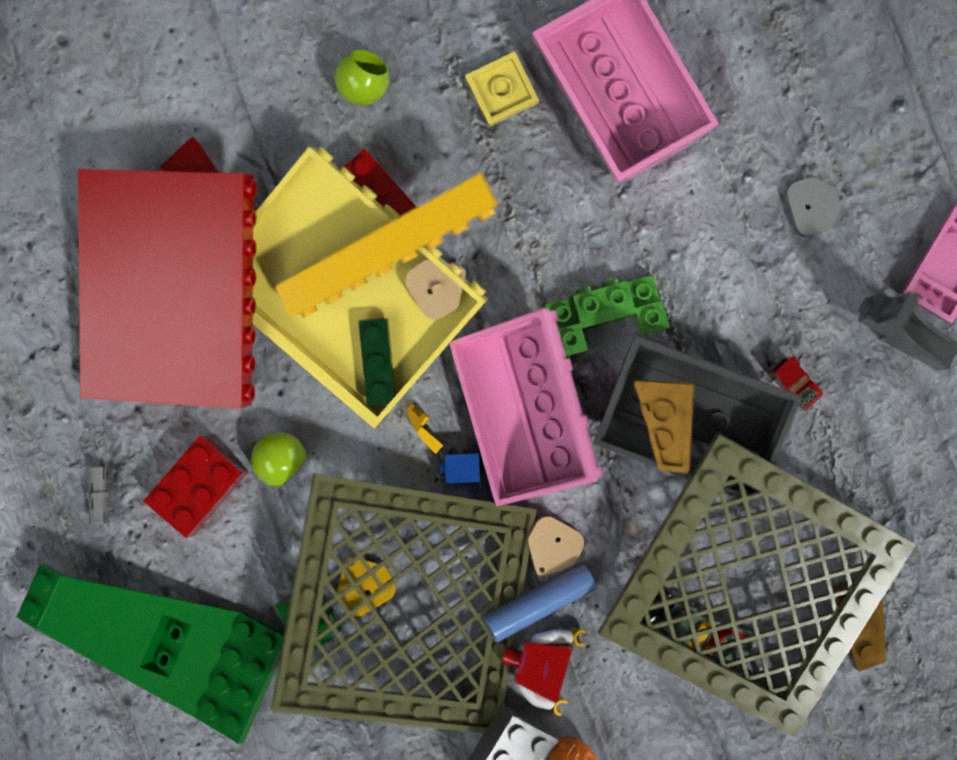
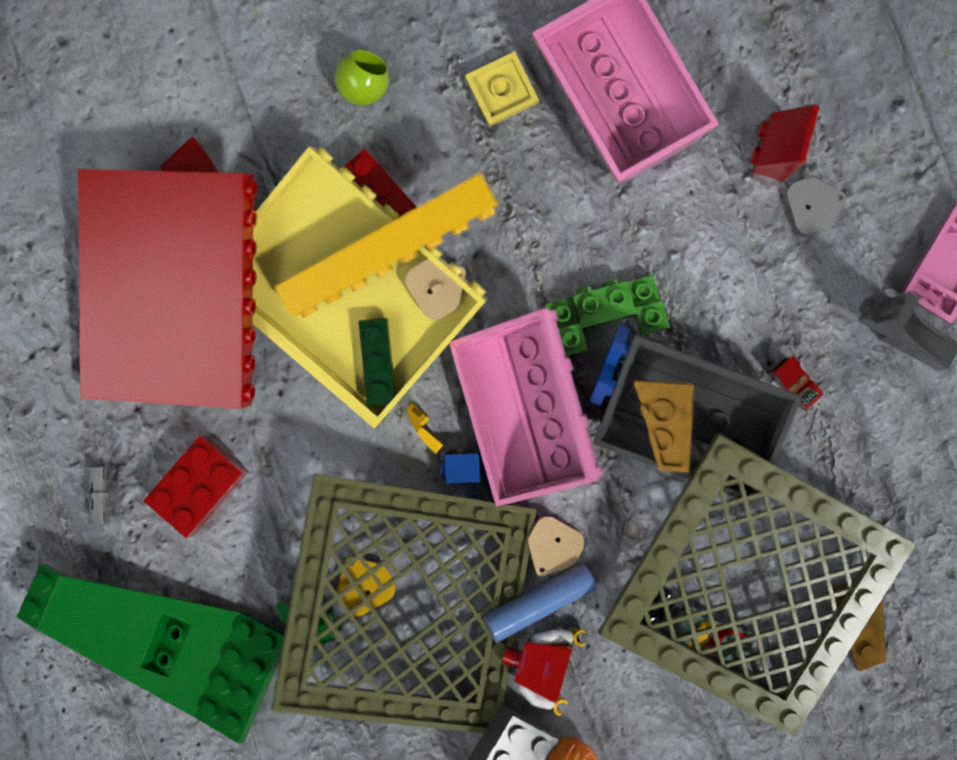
(277, 458): lime helmet -> none
(611, 366): none -> blue plate
(784, 142): none -> red slope

